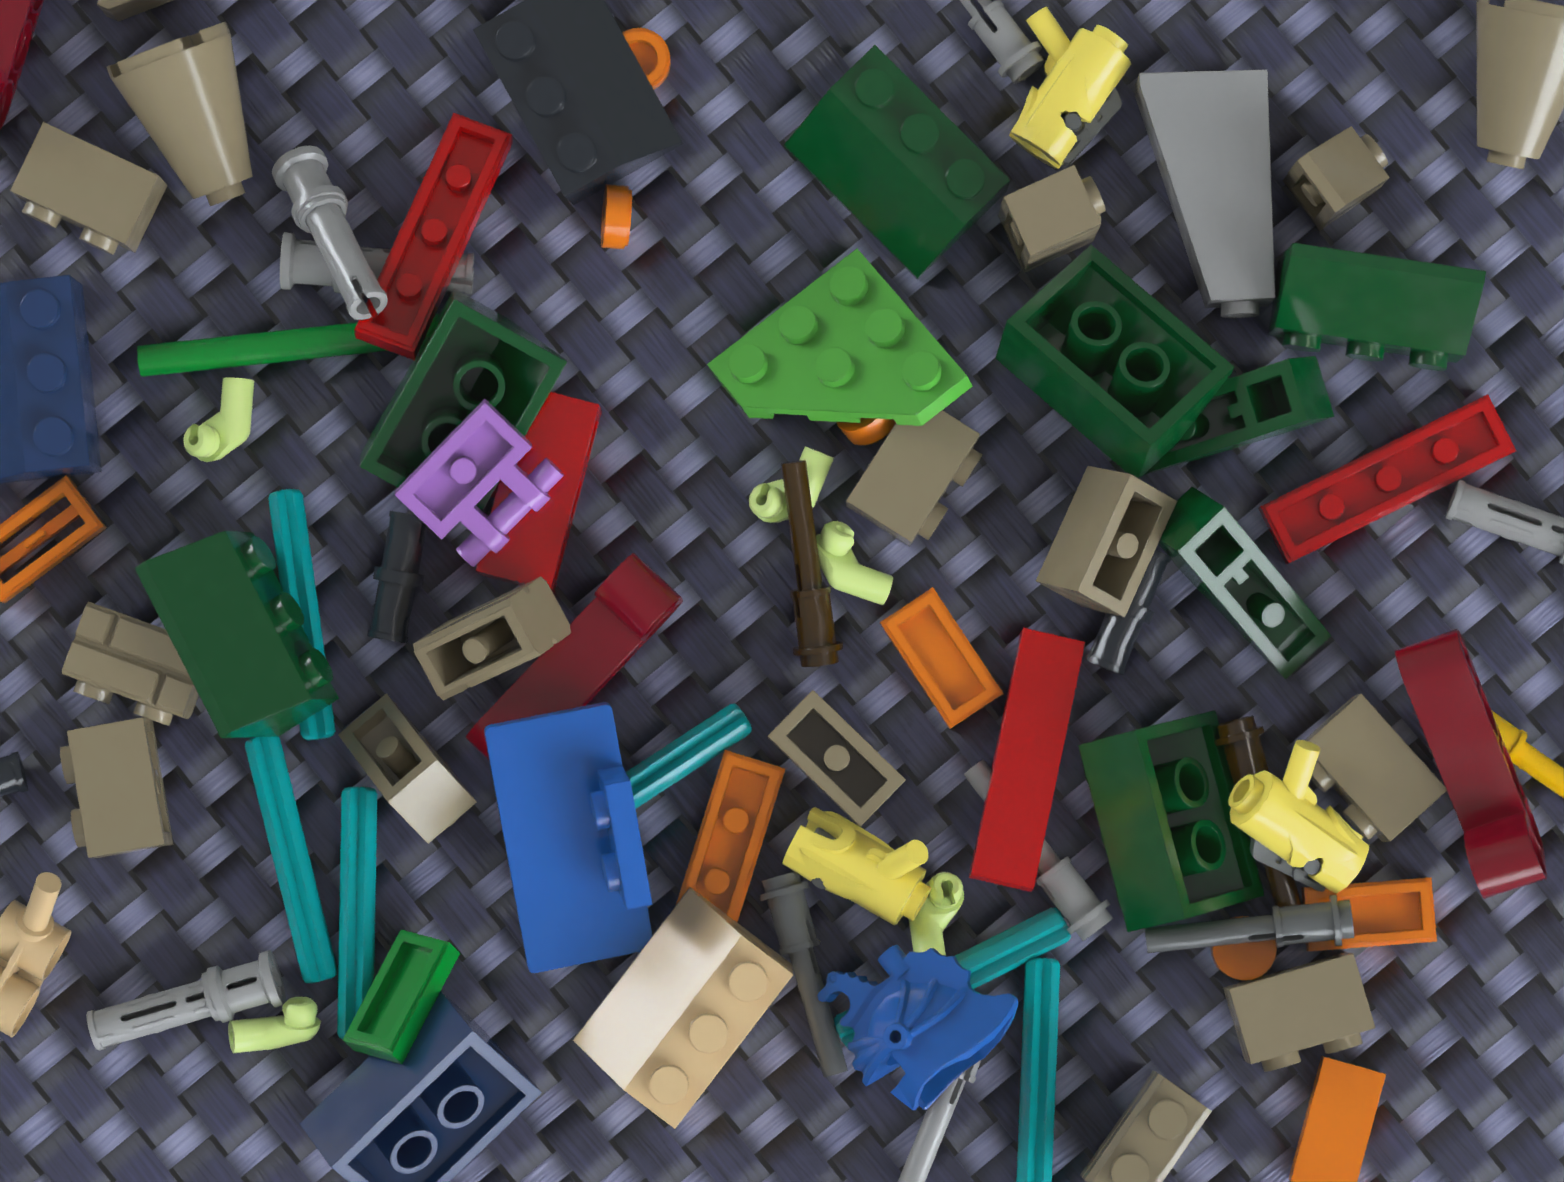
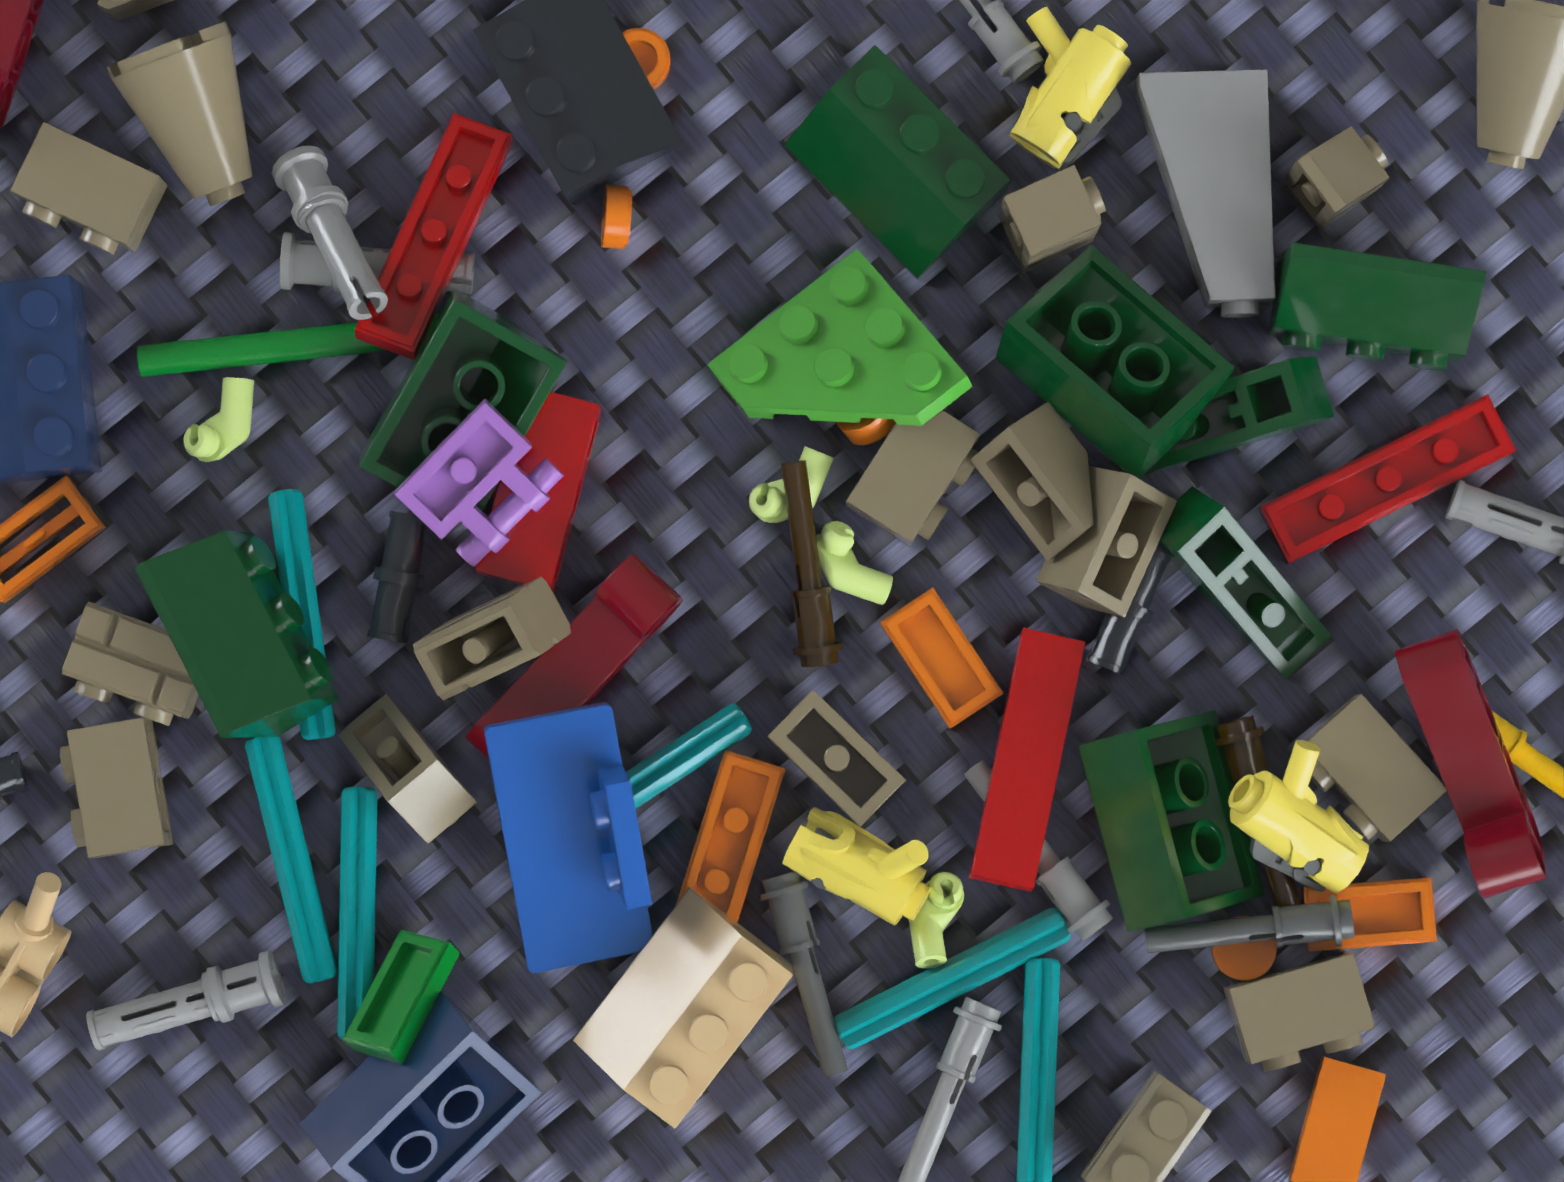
(274, 1032): yellowish green arm -> none
(919, 1021): blue helmet -> none
(1041, 479): none -> dark tan slope

